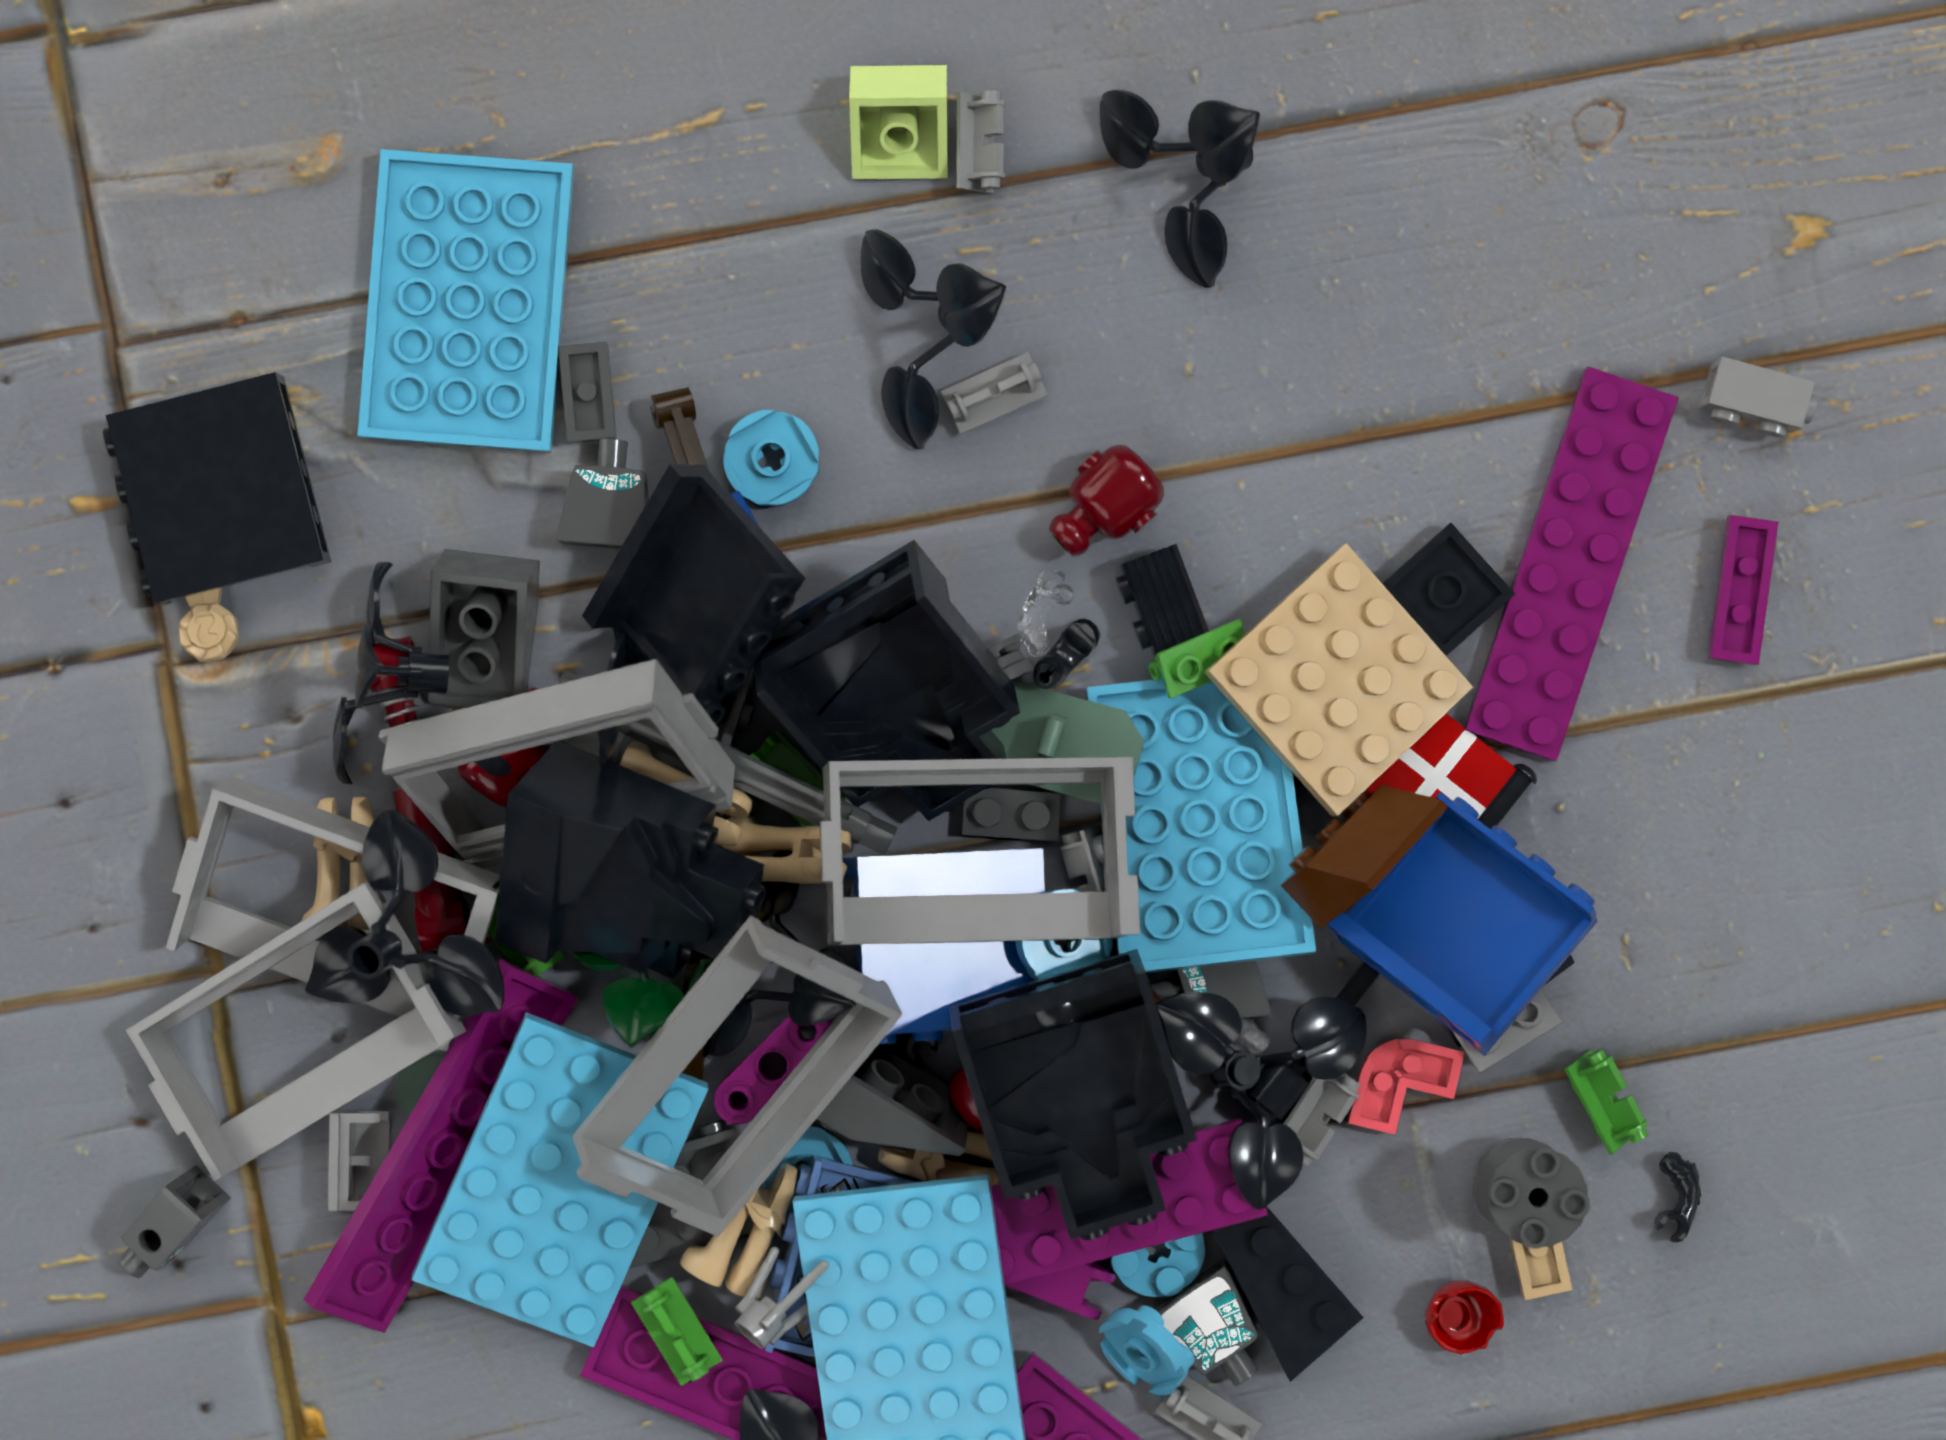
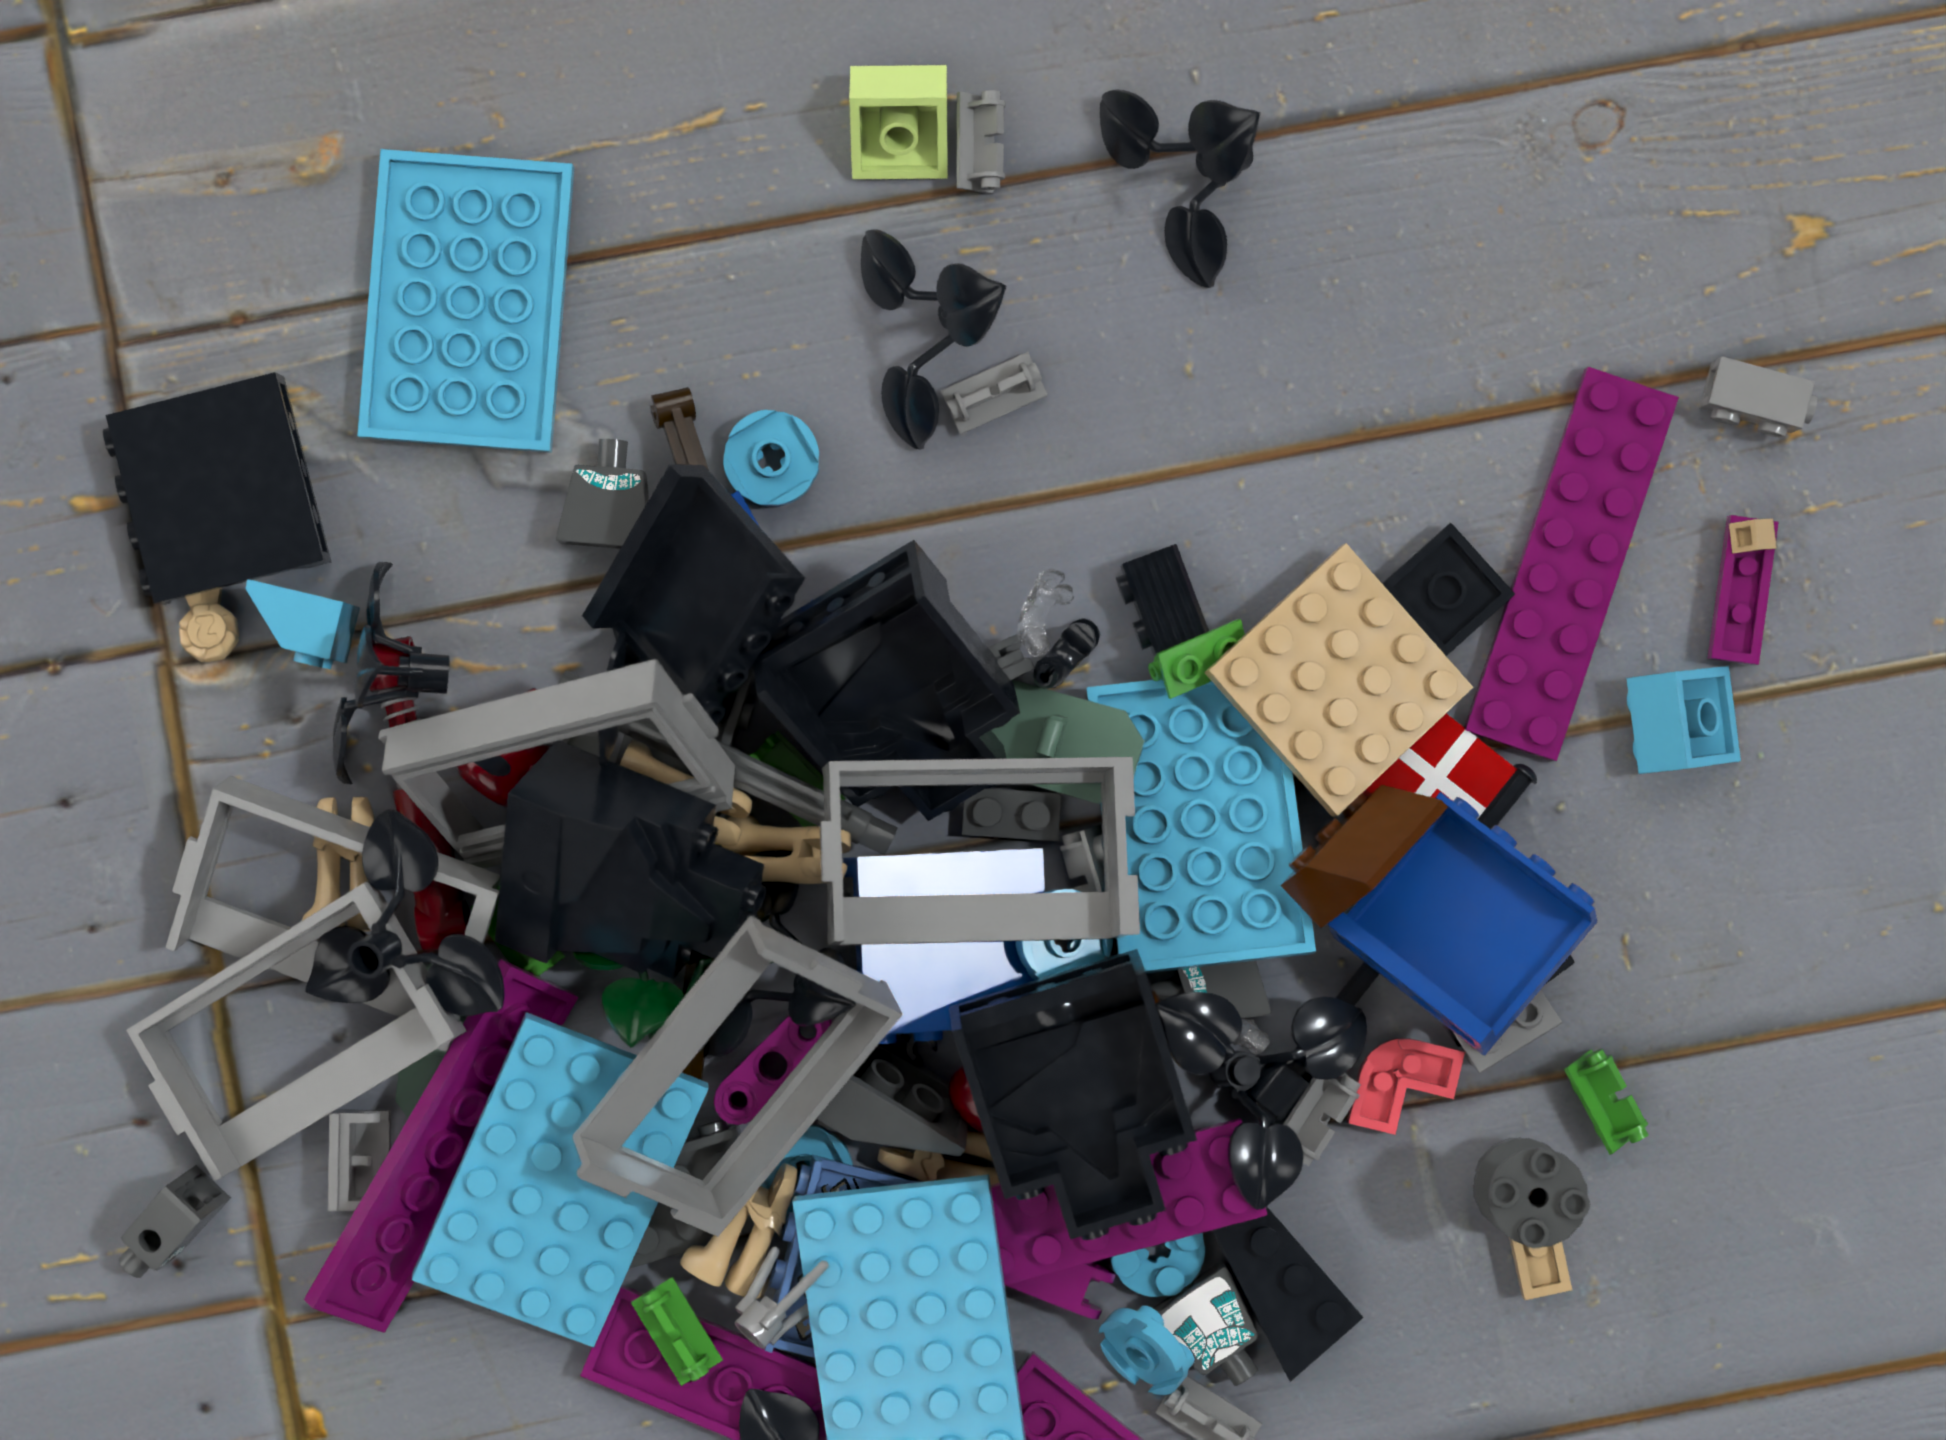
(306, 623): none -> medium azure slope
(485, 623): dark grey slope -> none
(587, 392): dark grey plate -> none
(1110, 497): dark red piece -> none
(1463, 1316): red hair -> none
(1683, 719): none -> medium azure slope
(1686, 1182): black piece -> none
(1752, 535): none -> tan piece

